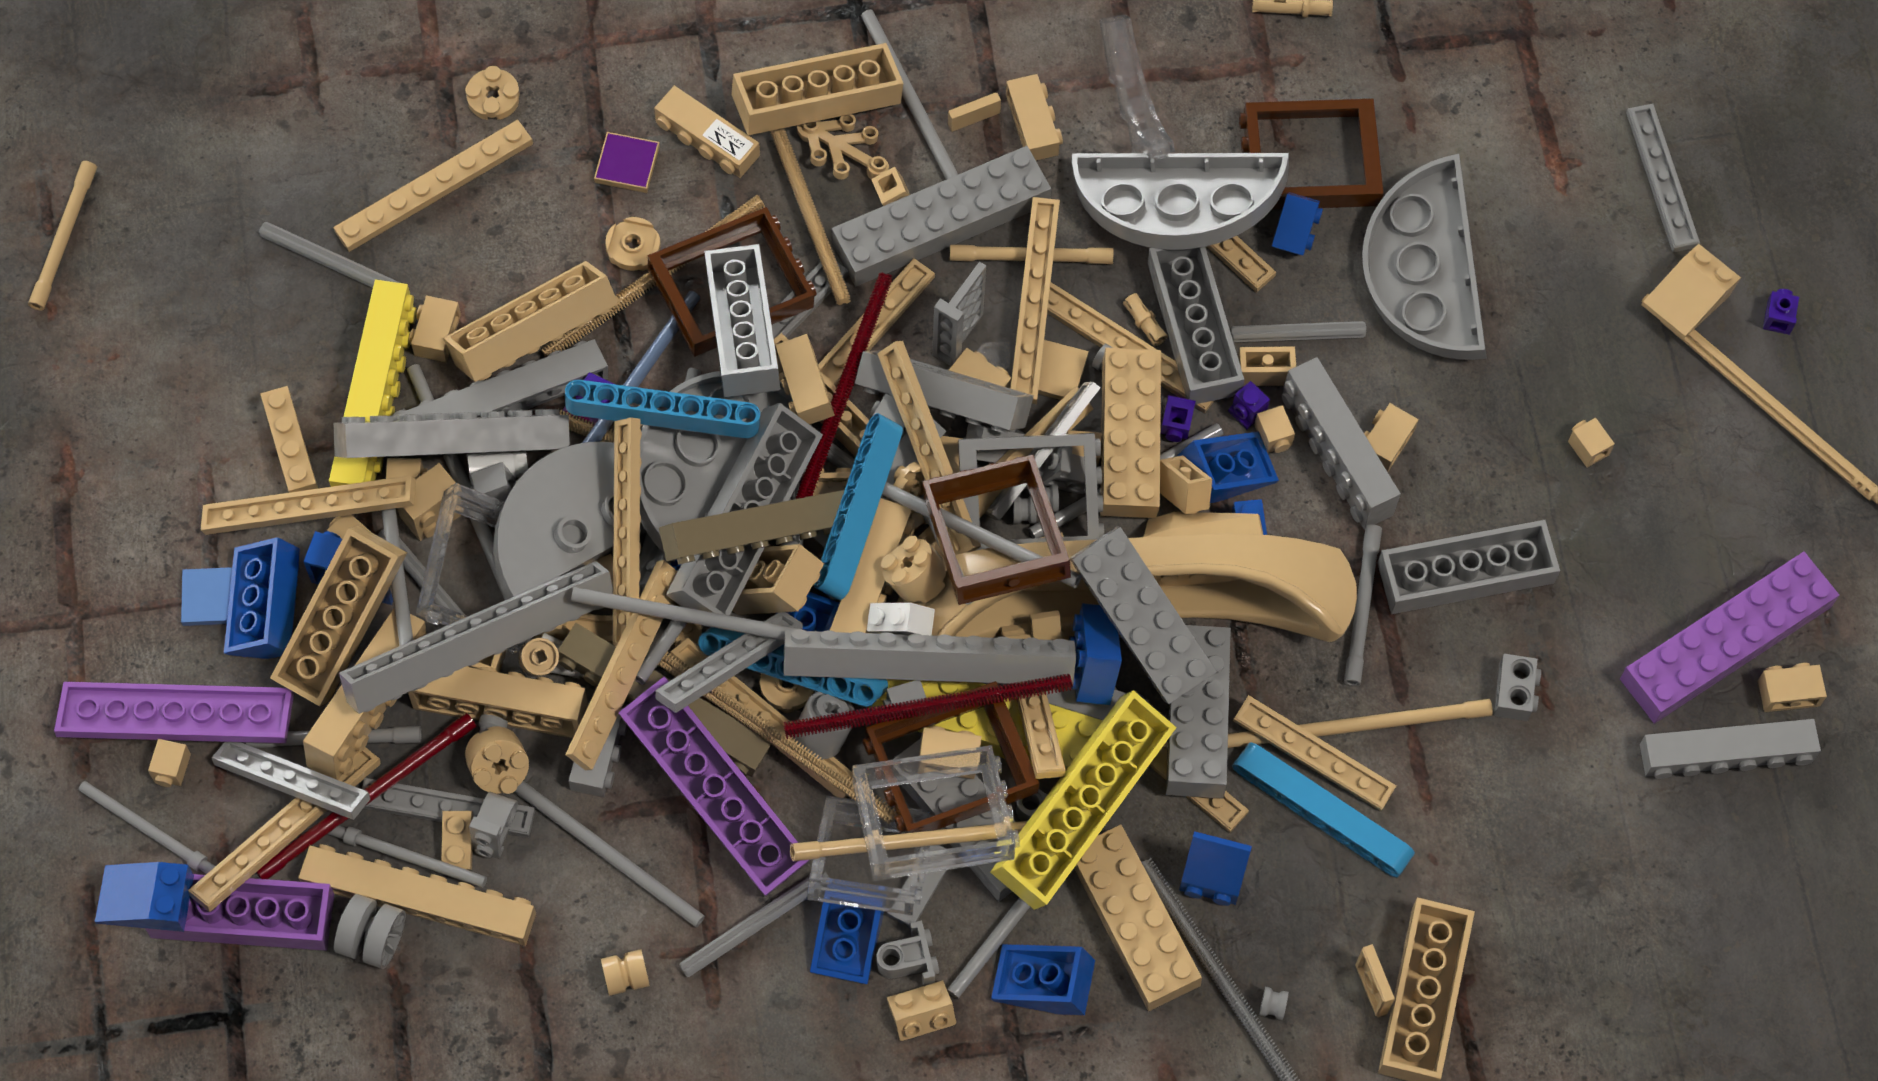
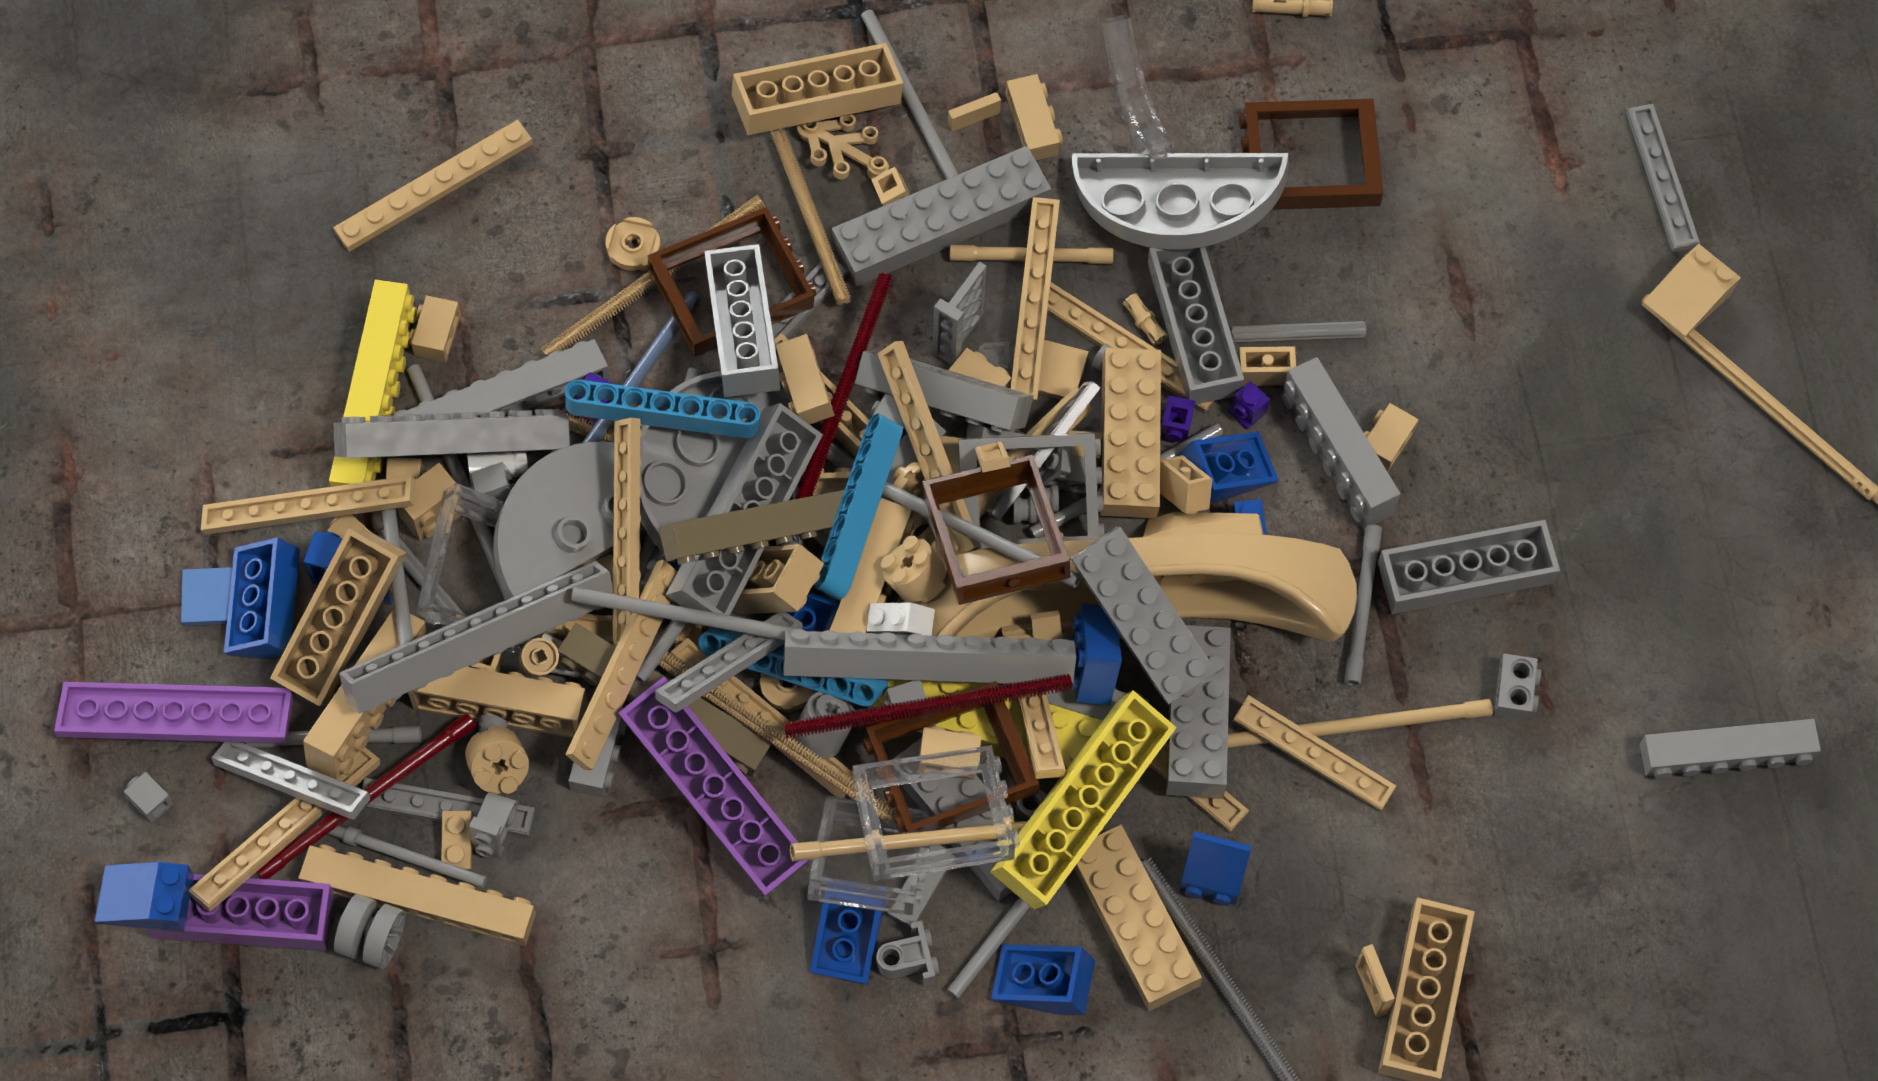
(44, 284): tan piece -> none
(148, 797): none -> light grey brick
(169, 763): tan brick -> none
(194, 859): light grey bar -> none
(289, 440): tan brick -> none
(321, 255): light grey axle -> none
(492, 107): tan plate -> none
(531, 321): tan brick -> none
(610, 854): light grey piece -> none
(625, 972): tan wheel -> none
(627, 162): dark purple tile -> none
(706, 132): tan brick -> none
(746, 928): light grey axle -> none
(901, 295): tan tile -> none
(922, 1010): tan bracket -> none
(992, 457): none -> tan tile
(1244, 262): tan tile -> none
(1273, 1003): light grey wheel -> none
(1275, 429): tan brick -> none
(1296, 224): blue brick -> none
(1323, 809): dark azure beam -> none
(1423, 262): light grey plate -> none
(1590, 442): tan brick -> none
(1729, 637): medium lavender brick -> none
(1781, 311): dark purple brick -> none
(1791, 687): tan brick -> none

